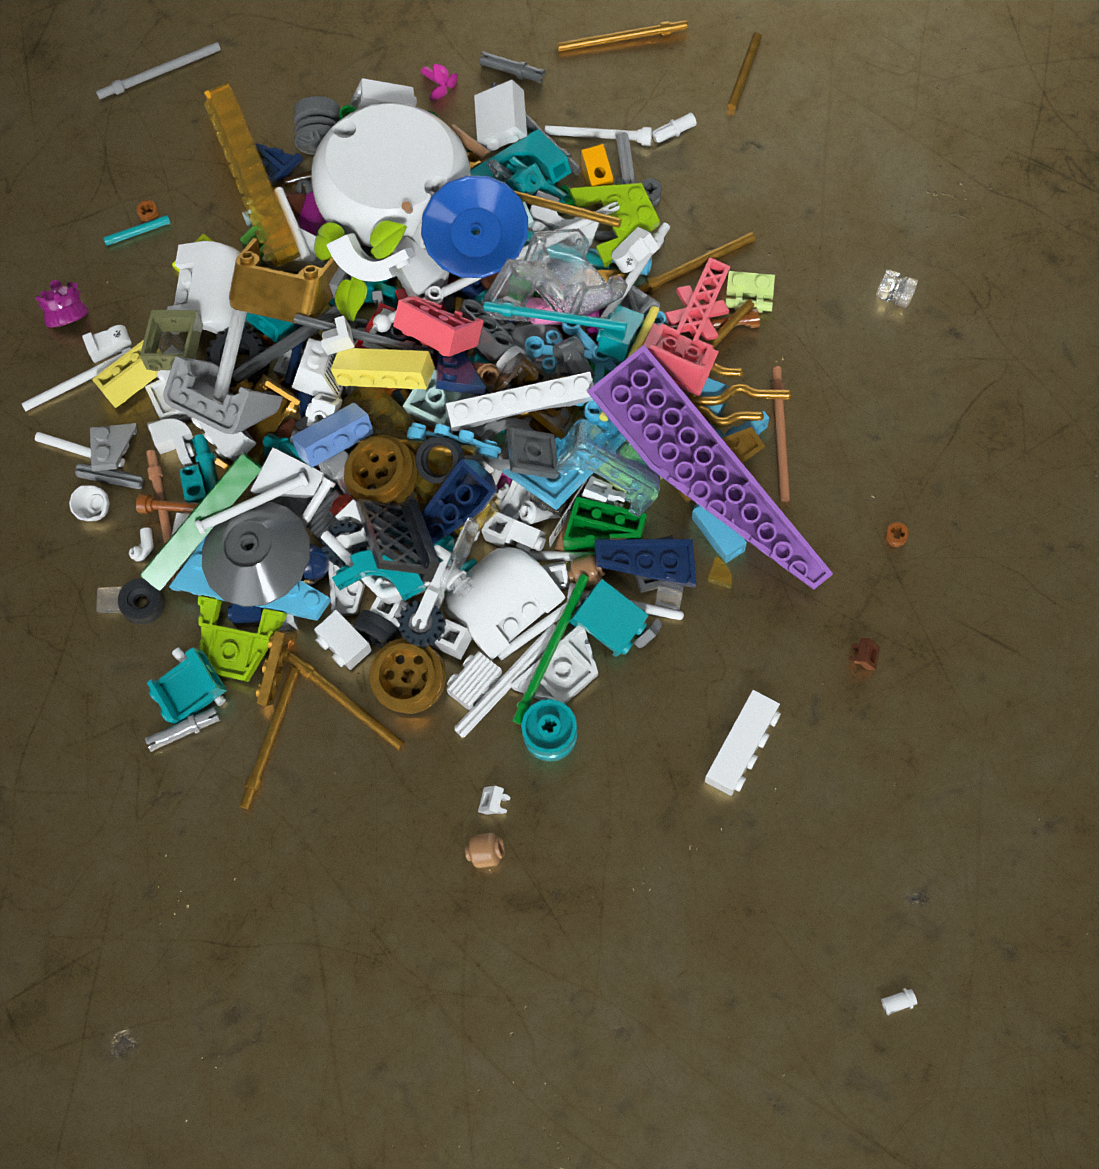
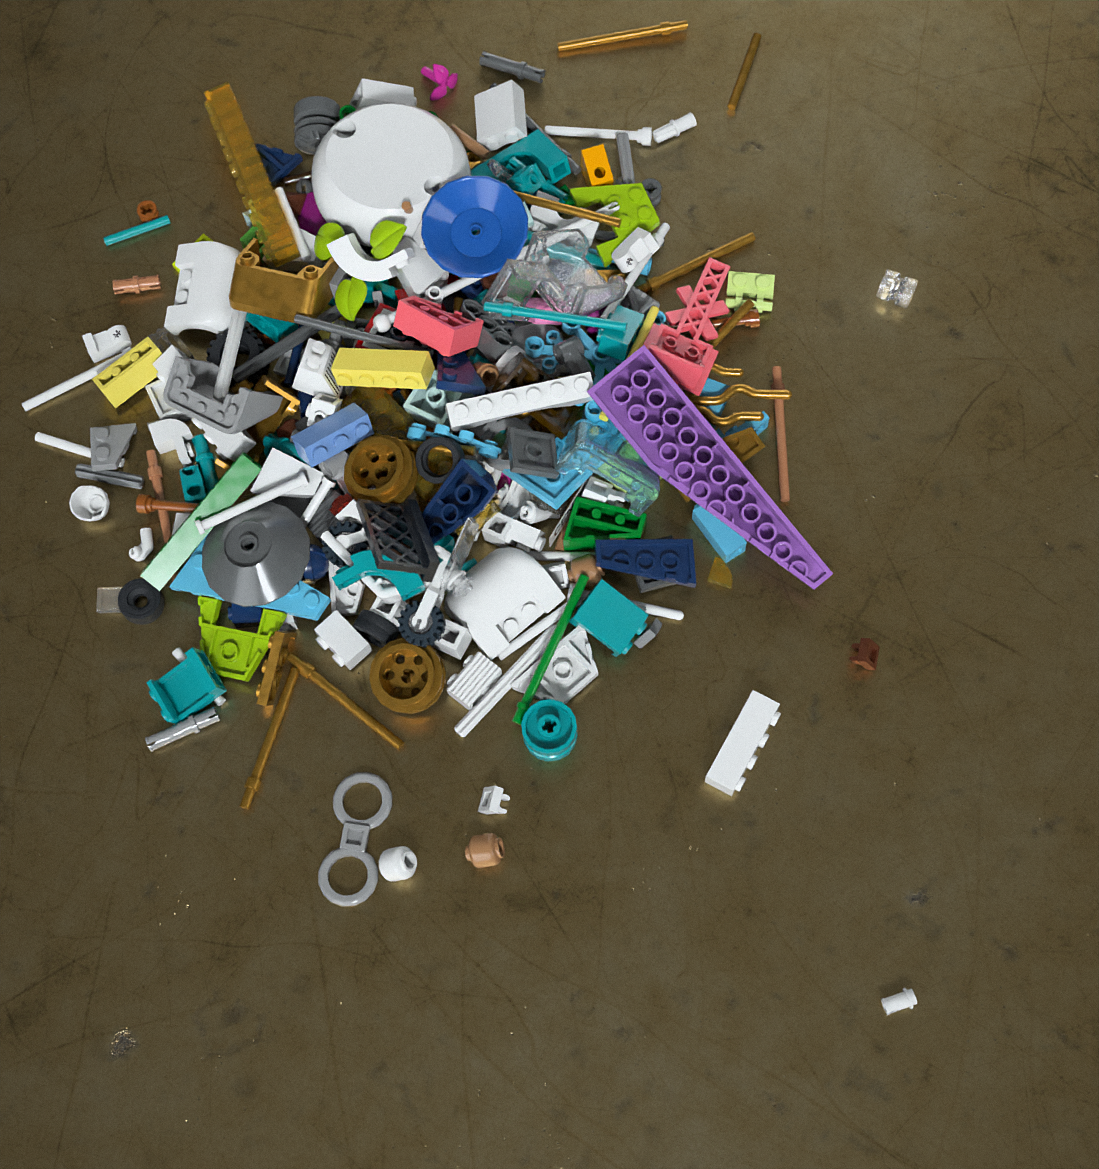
(61, 304): magenta hair -> none
(119, 86): light grey bar -> none
(136, 284): none -> nougat pin
(170, 321): olive window -> none
(338, 338): white panel -> none
(355, 839): none -> light grey bar
(397, 863): none -> white head
(669, 595): clear tile -> none
(890, 536): dark orange bush -> none

